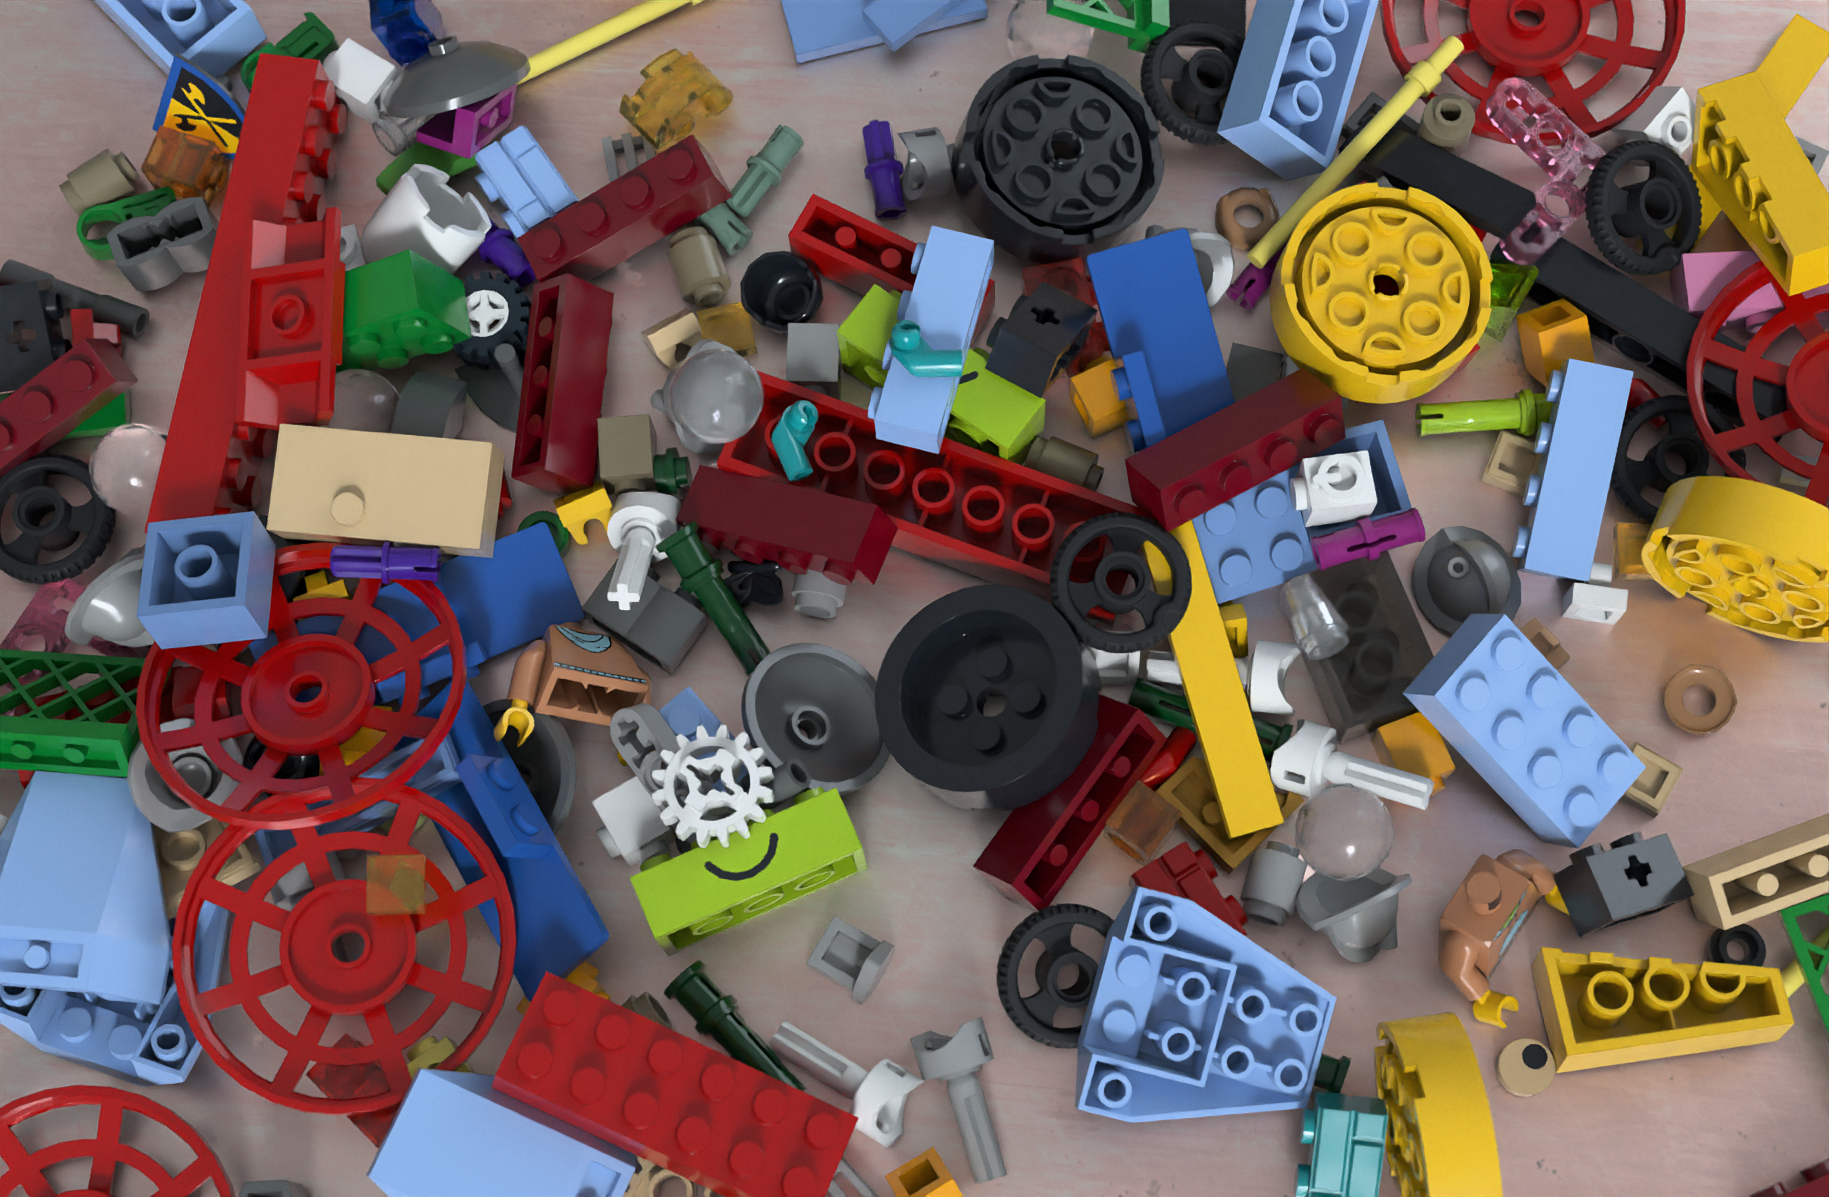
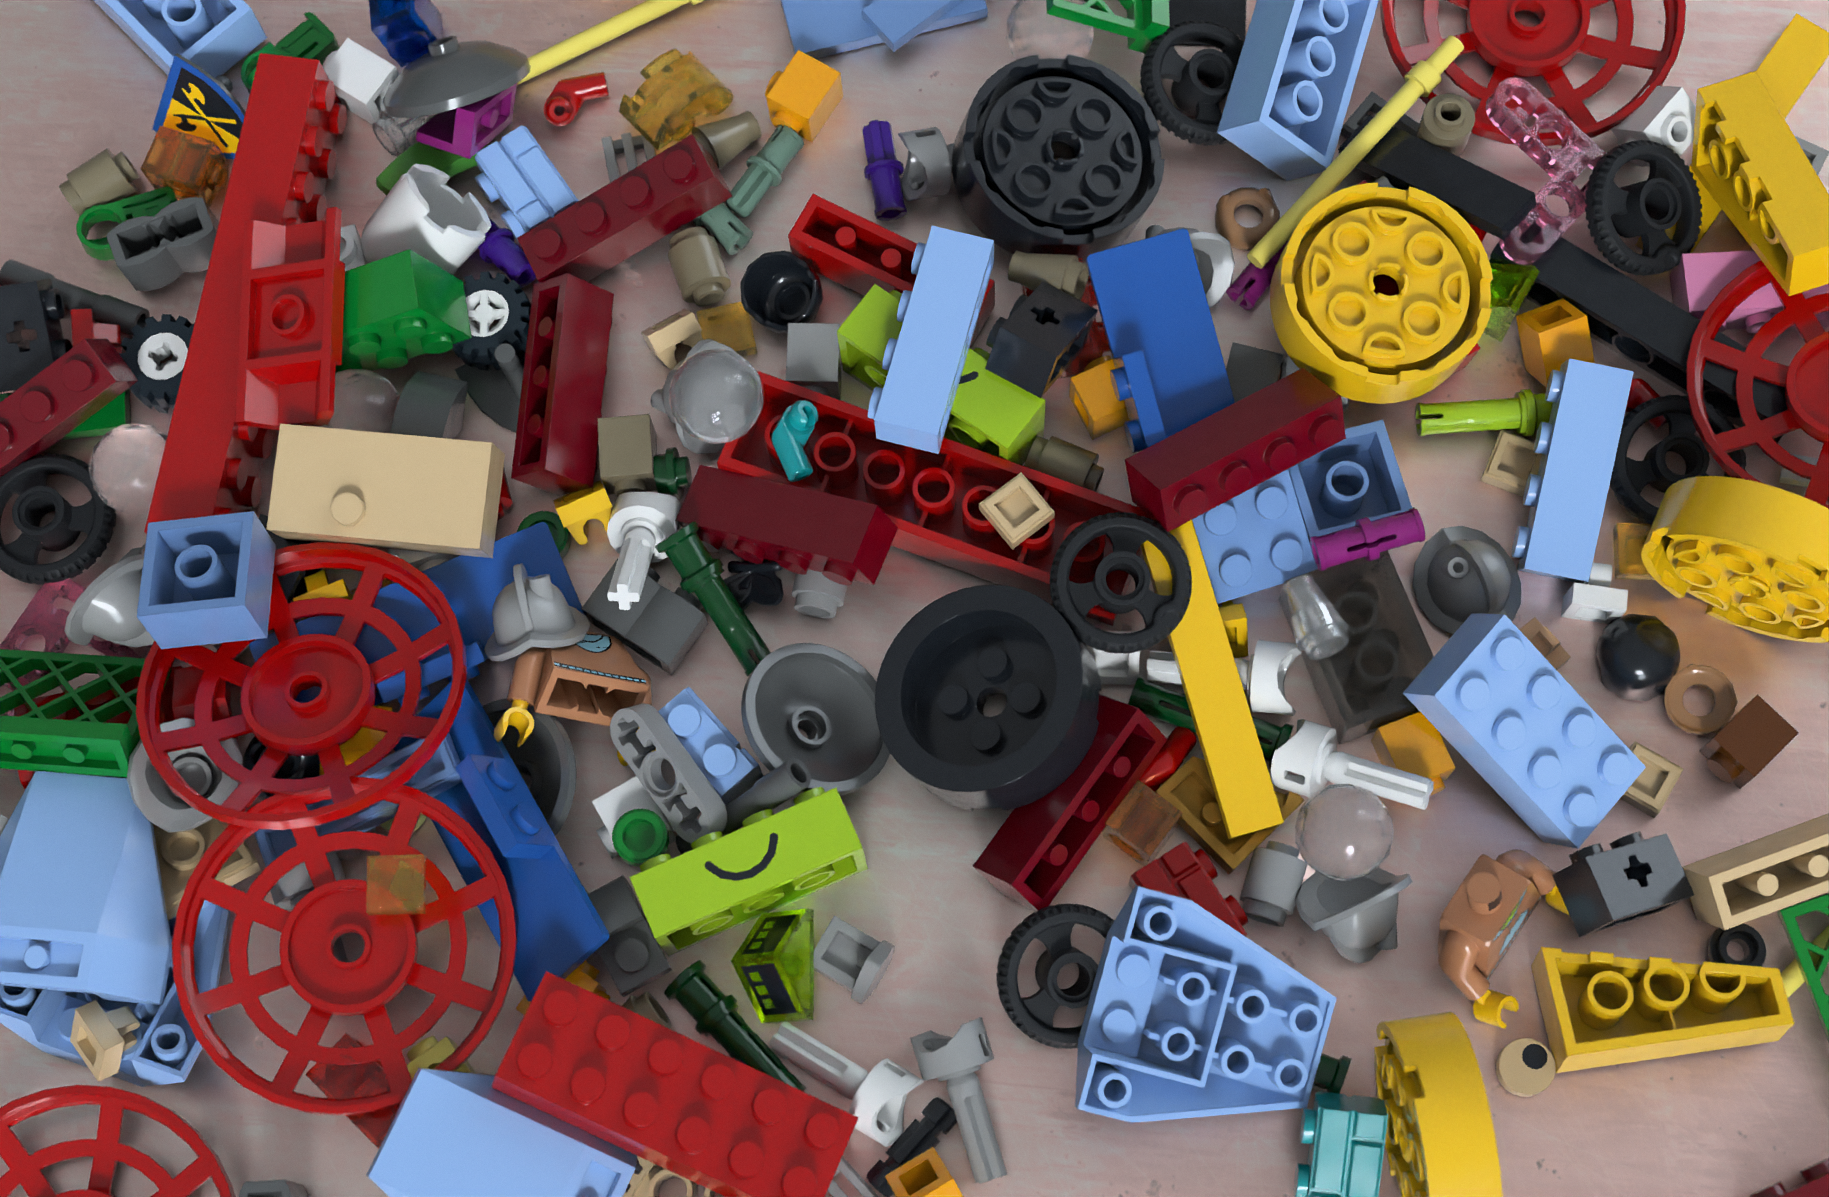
(103, 1037): none -> tan tile
(144, 352): none -> black wheel
(386, 562): dark purple axle -> none
(532, 615): none -> light grey helmet
(570, 96): none -> red arm
(631, 950): none -> dark grey brick
(640, 836): none -> green tile
(724, 765): white gear -> none
(728, 136): none -> dark tan cone
(779, 966): none -> clear neon green slope
(804, 95): none -> light orange brick
(914, 1141): none -> black axle
(919, 357): teal arm -> none
(1016, 510): none -> tan tile
(1057, 270): none -> dark tan cone
(1334, 488): white brick -> none
(1637, 656): none -> black hair
(1747, 743): none -> reddish brown brick

